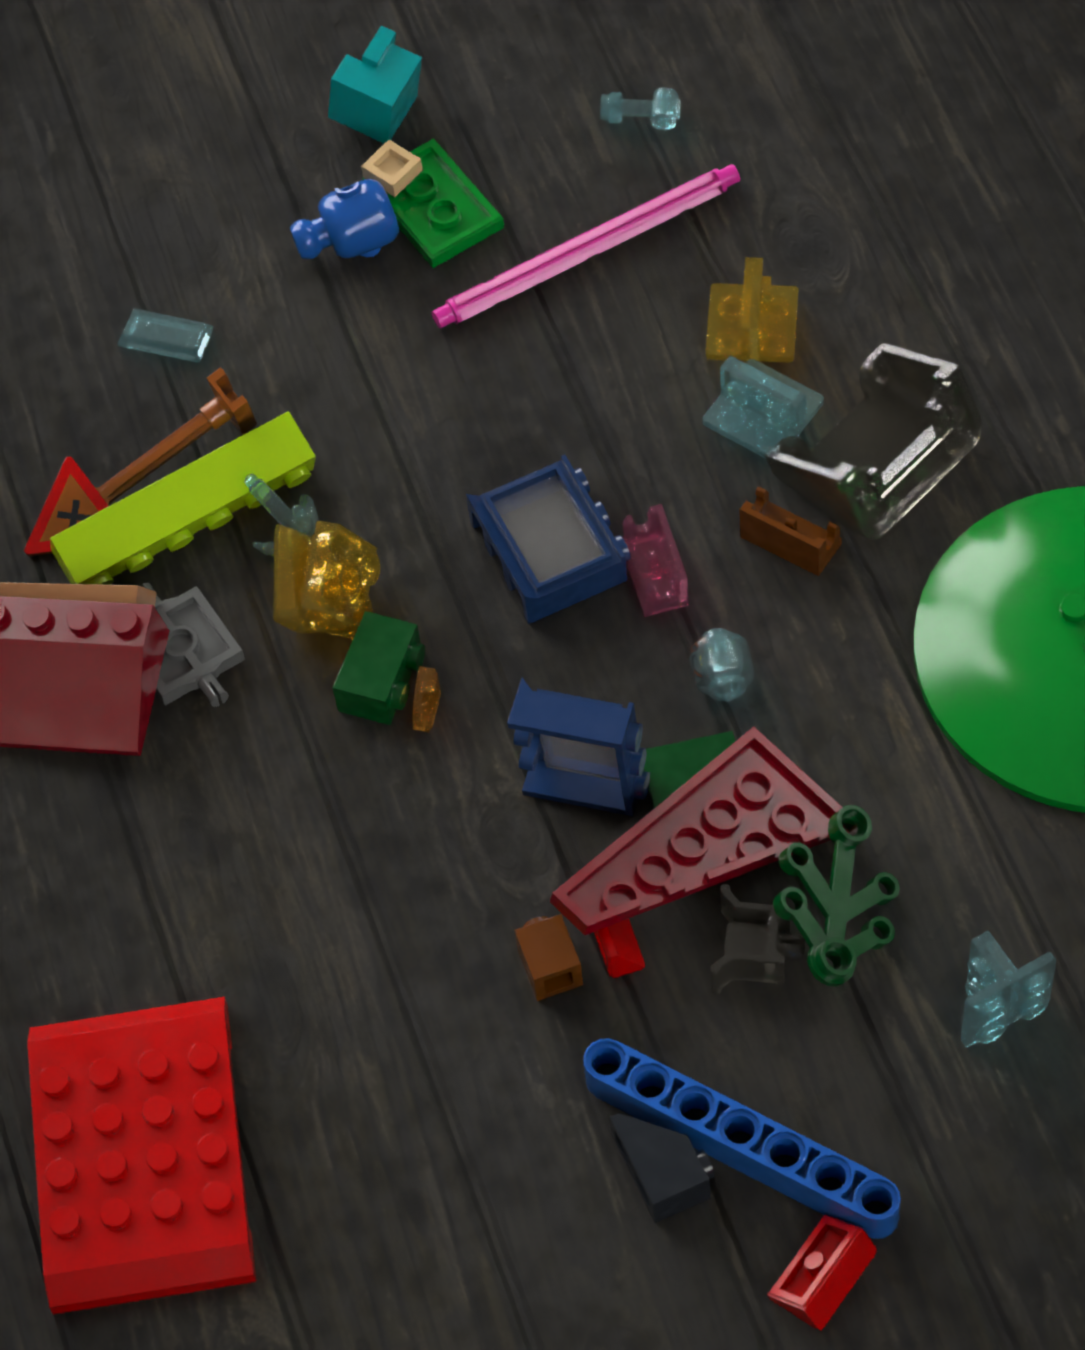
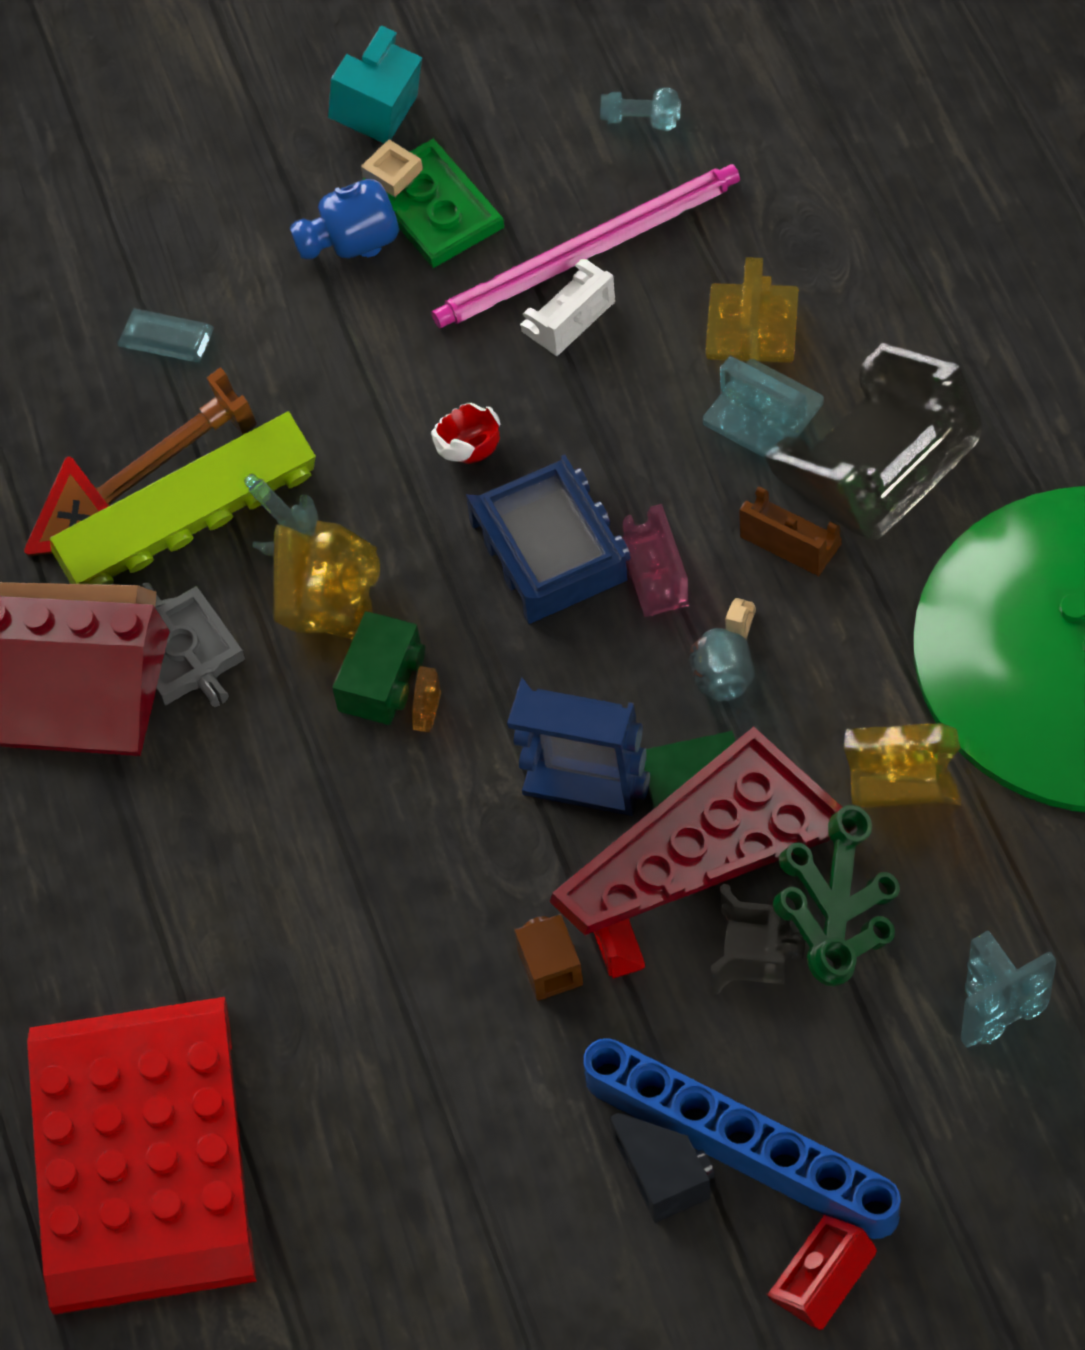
(467, 434): none -> red hair
(571, 309): none -> white hinge
(740, 616): none -> tan tile
(902, 766): none -> clear yellow piece

